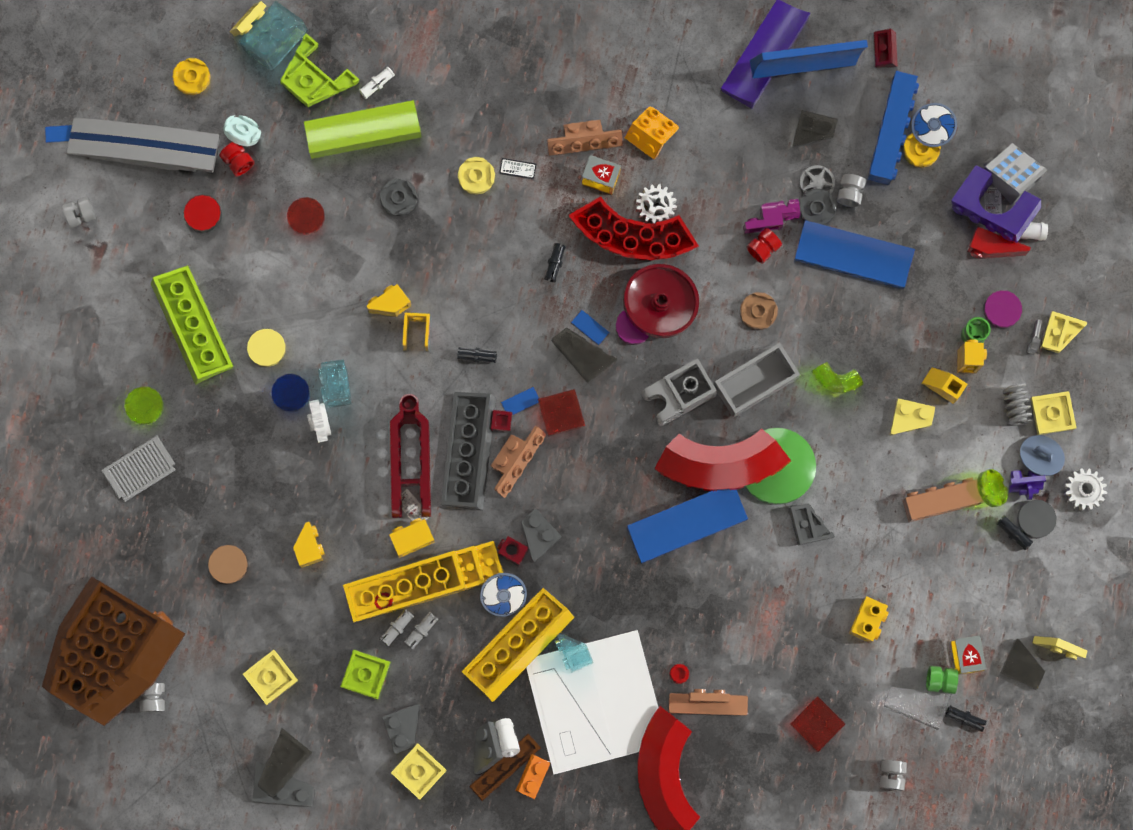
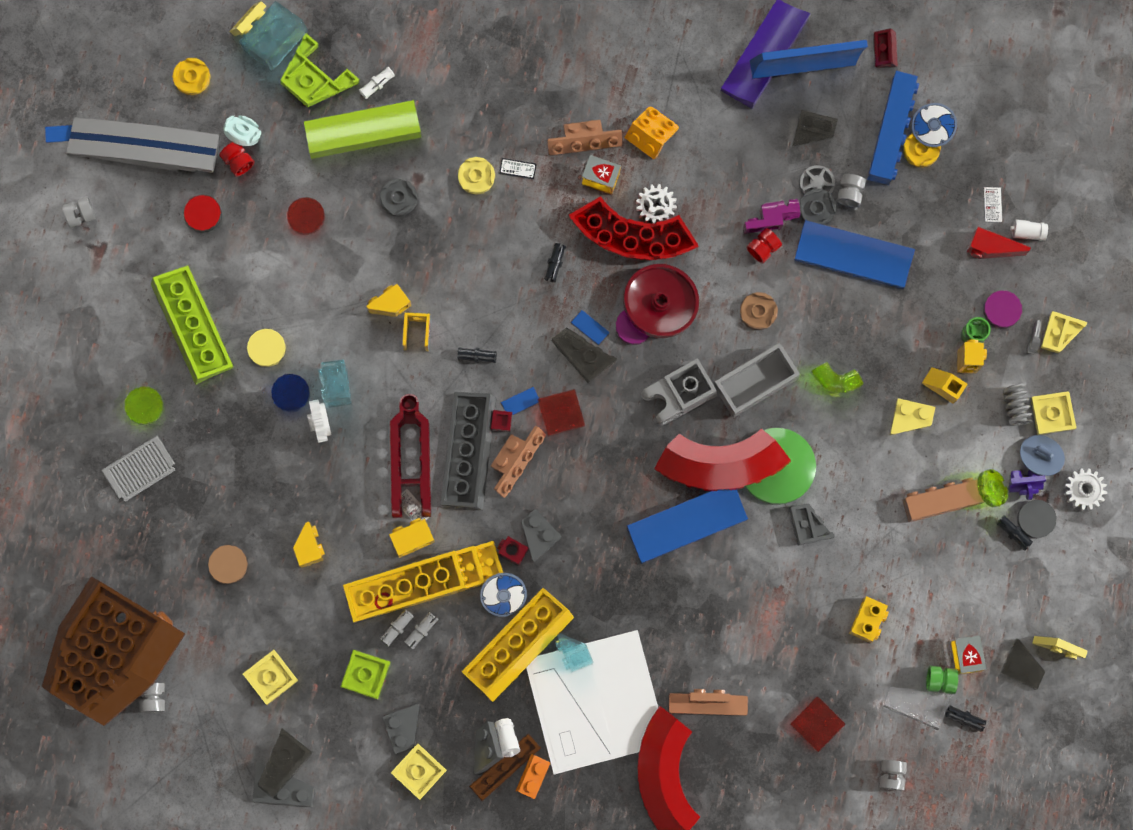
(679, 673): red tile -> none
(1008, 224): dark purple arch -> none
(1014, 172): light grey slope -> none

